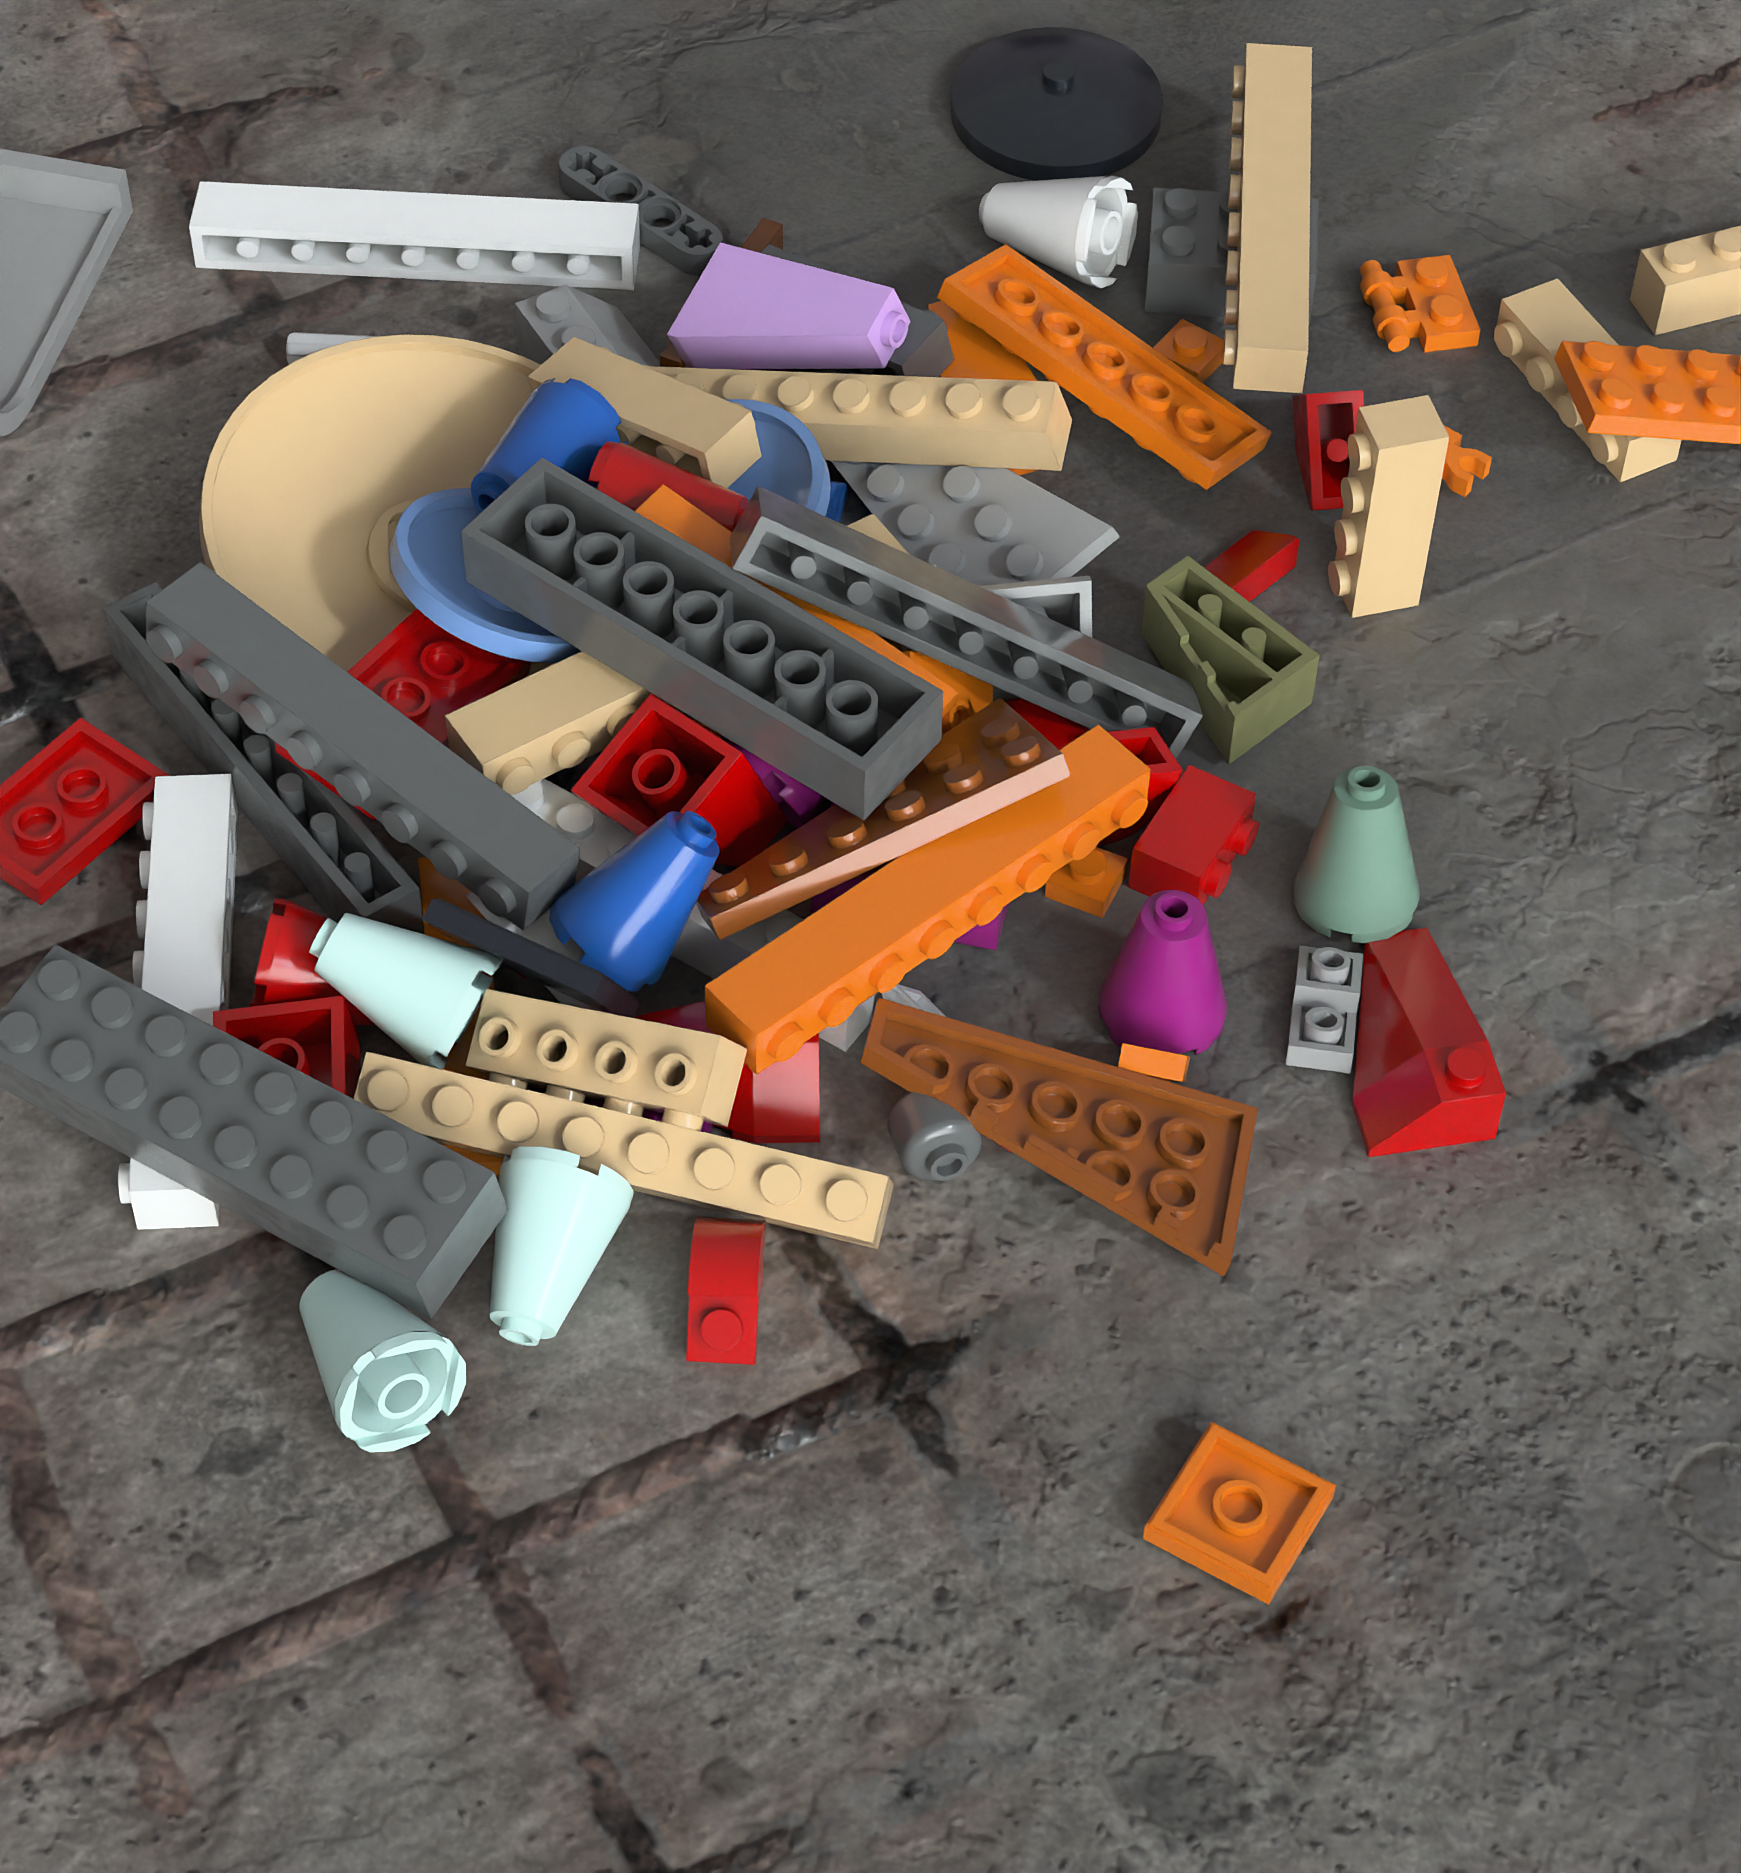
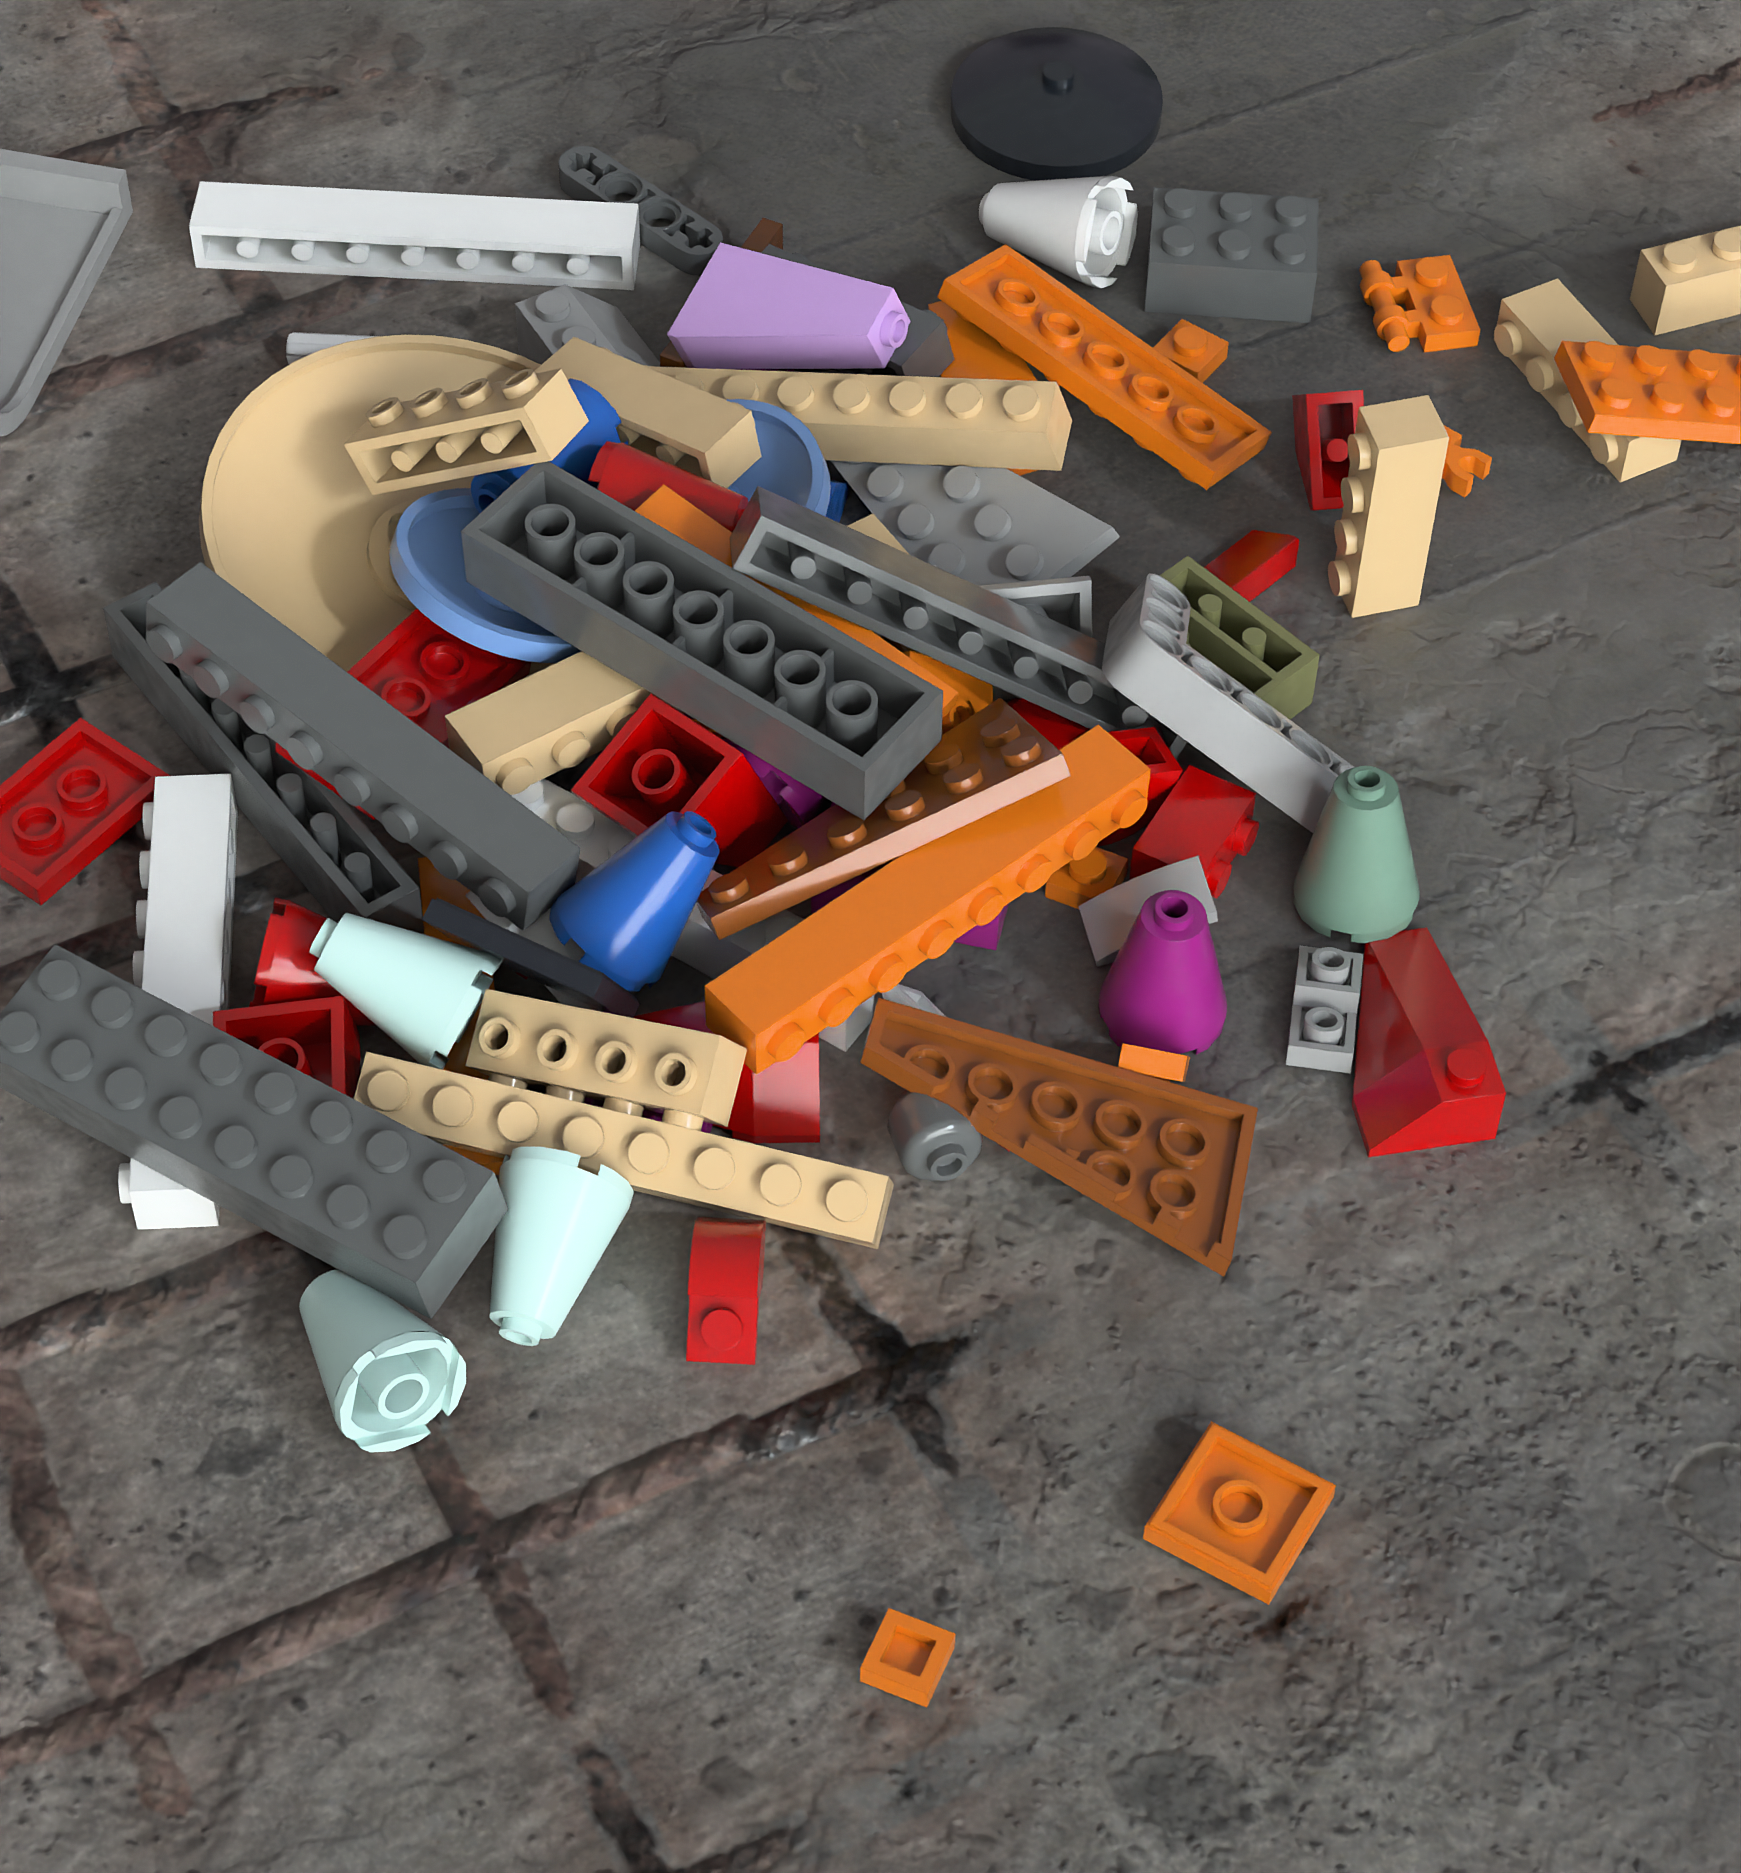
(466, 431): none -> tan brick
(907, 1657): none -> orange plate
(1113, 912): none -> light grey slope
(1210, 709): none -> light grey beam
(1271, 219): tan brick -> none

